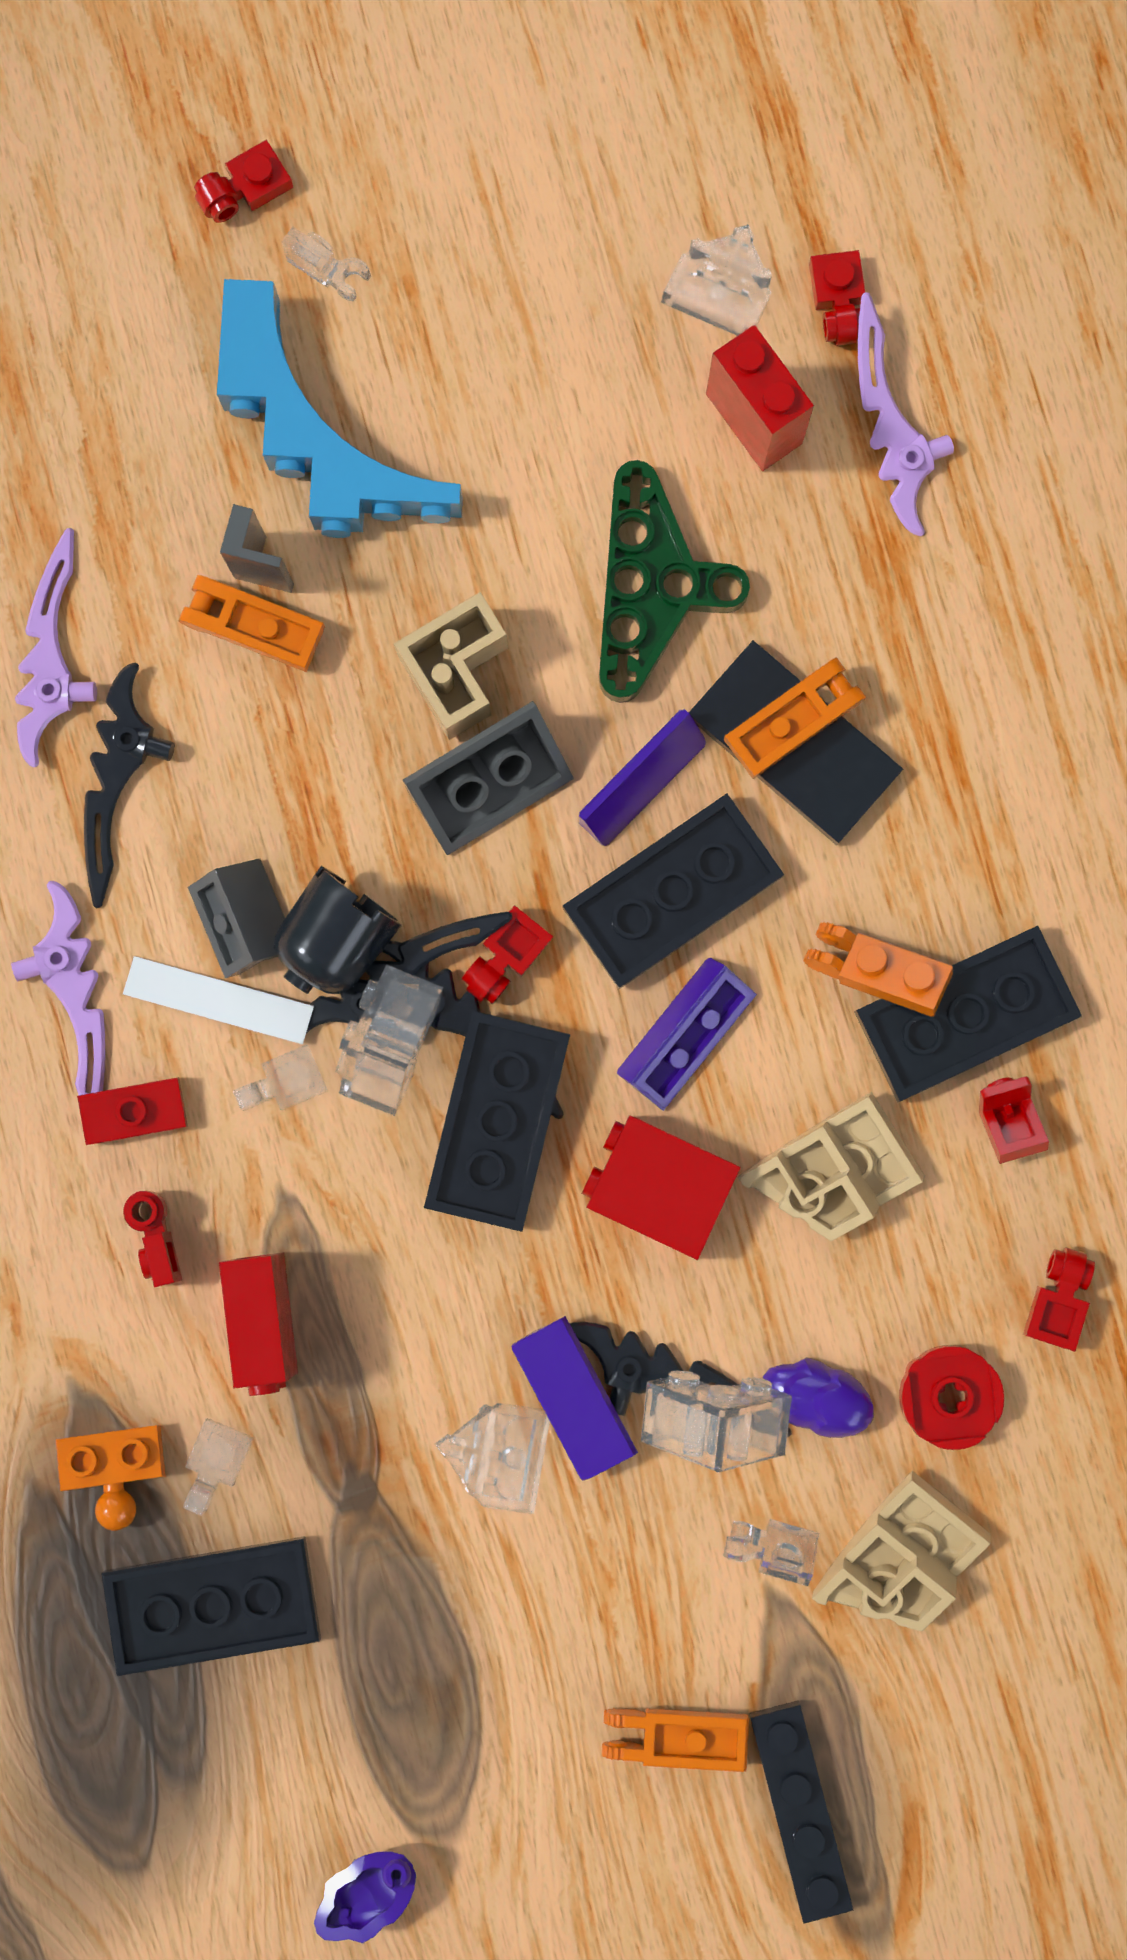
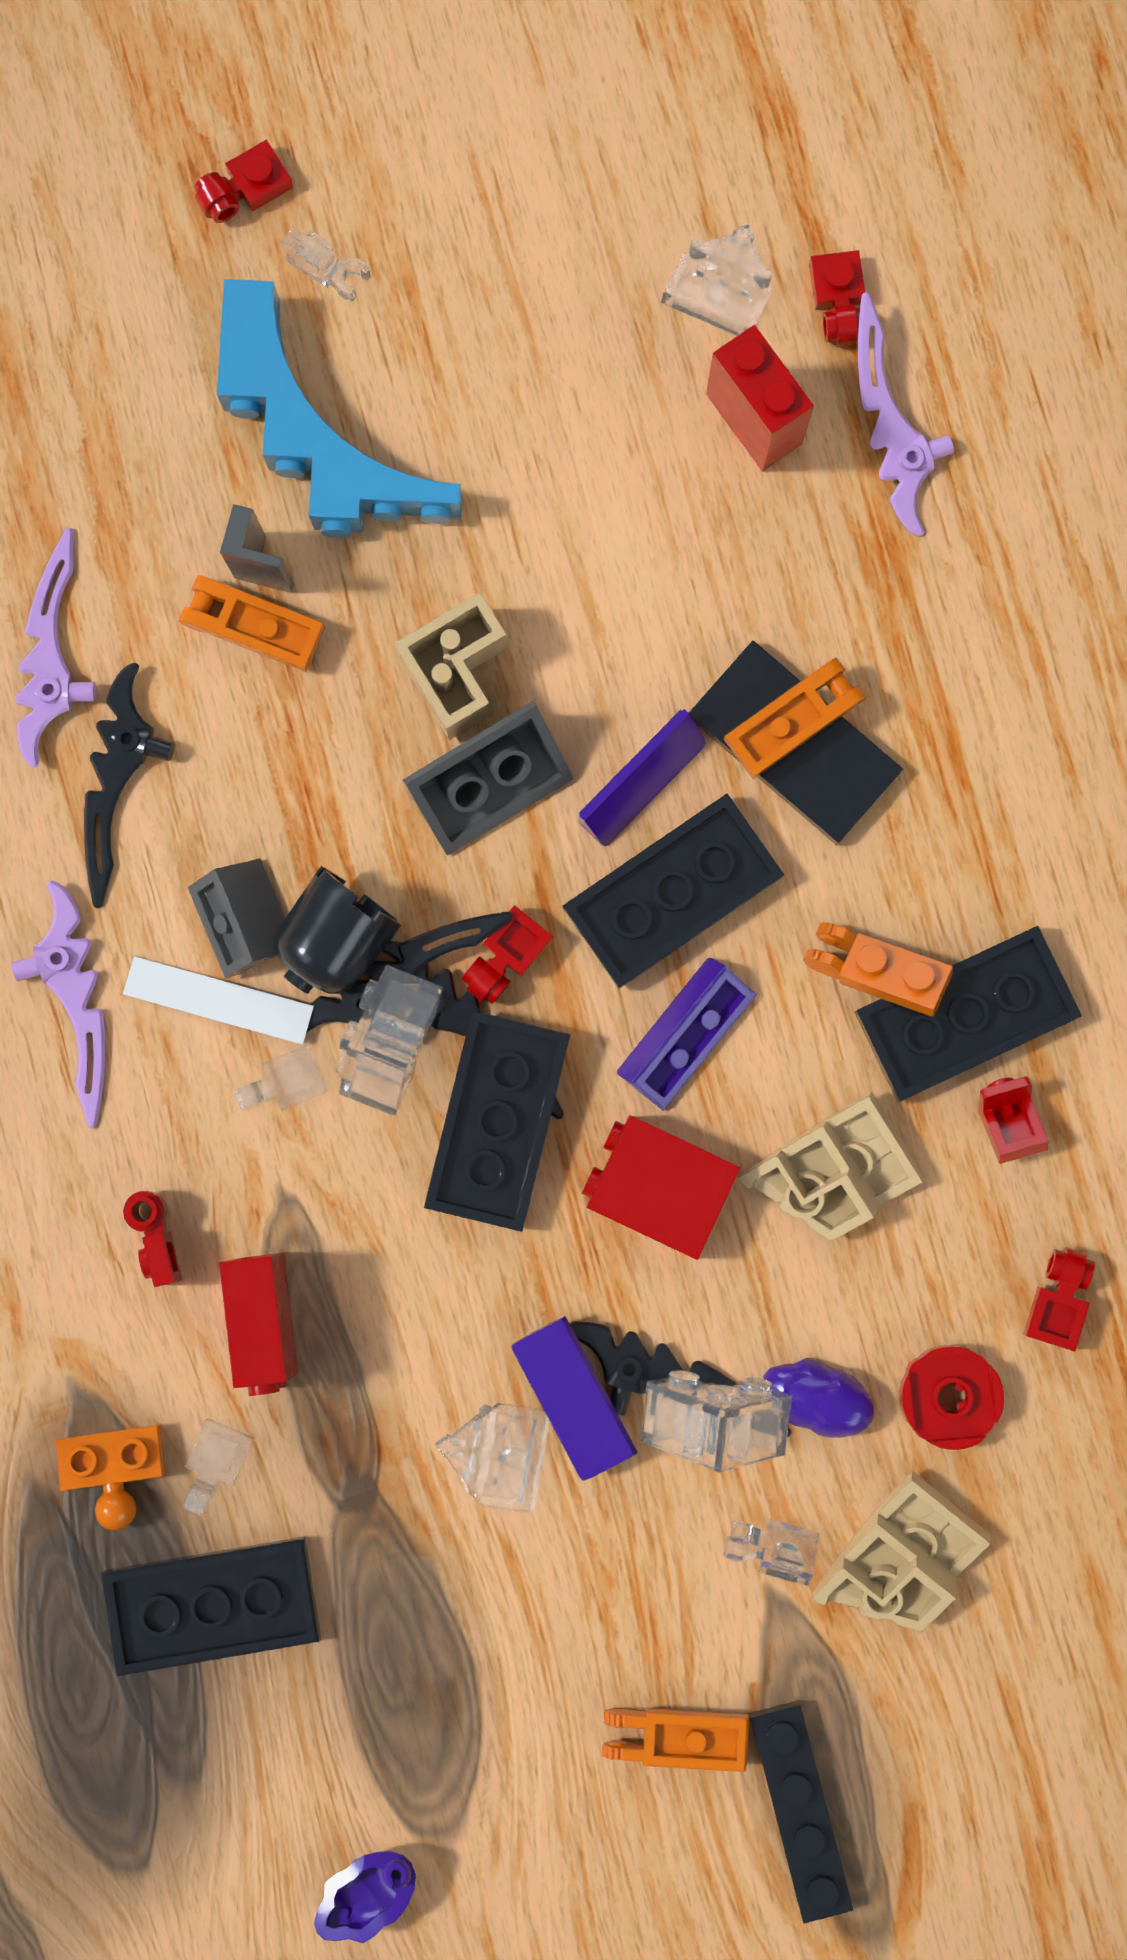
(132, 1111): red plate -> none
(654, 559): dark green beam -> none

